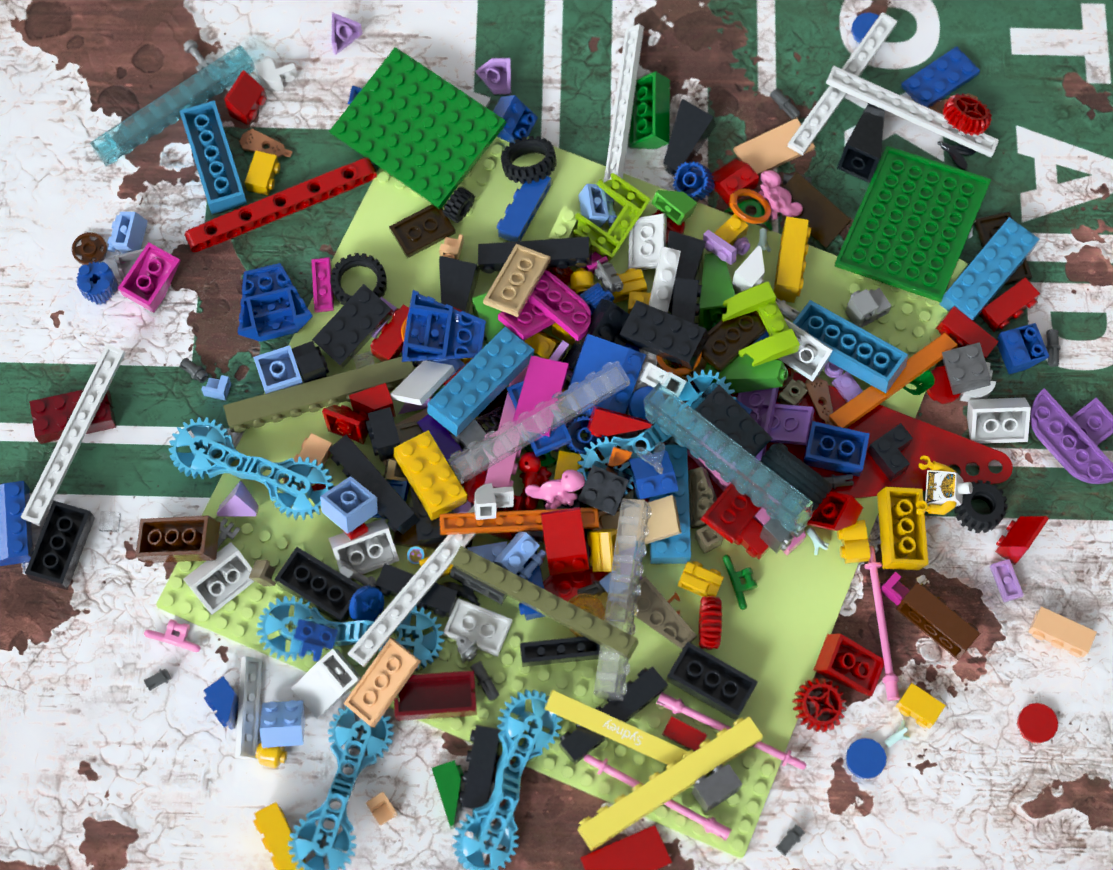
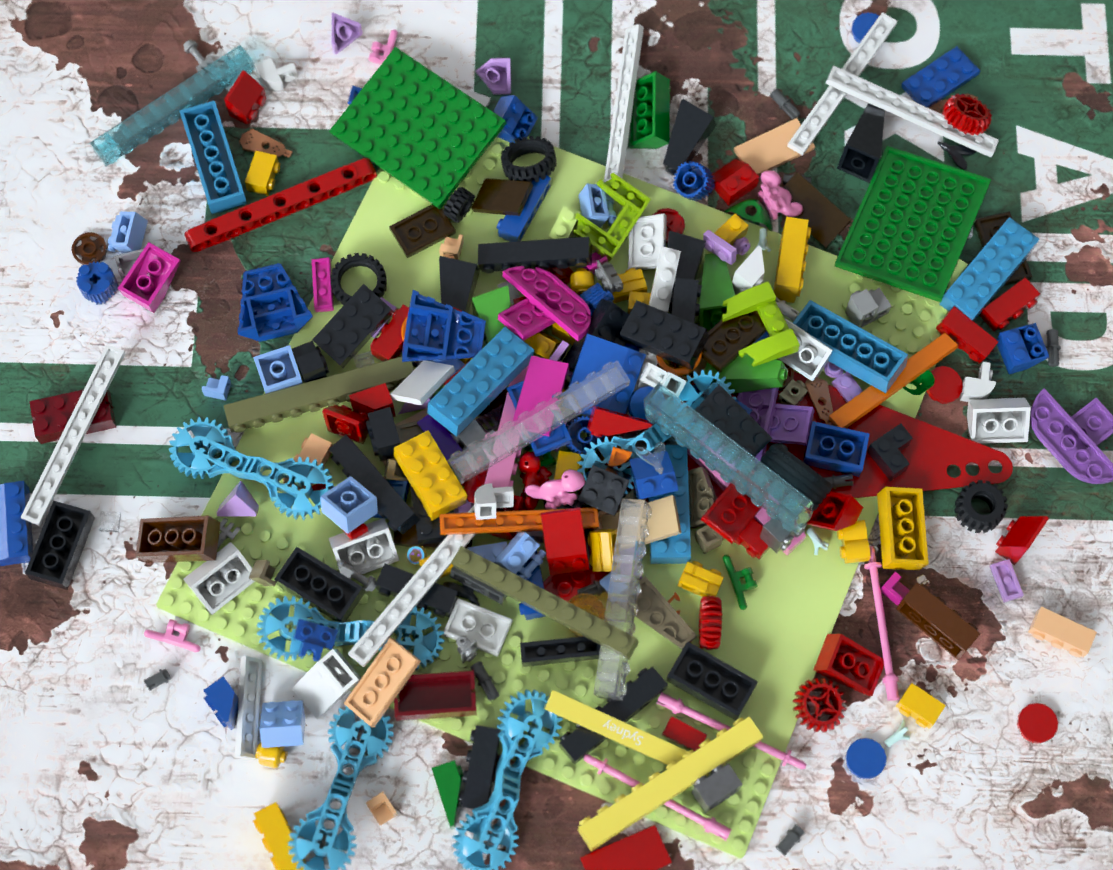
(195, 371): dark grey pin -> none
(366, 604): blue tile -> none
(386, 49): none -> bright pink piece
(502, 197): none -> dark brown tile
(517, 280): tan tile -> none
(674, 204): bright green slope -> none
(746, 192): orange piece -> none
(943, 488): torso -> none
(966, 368): flat silver brick -> none

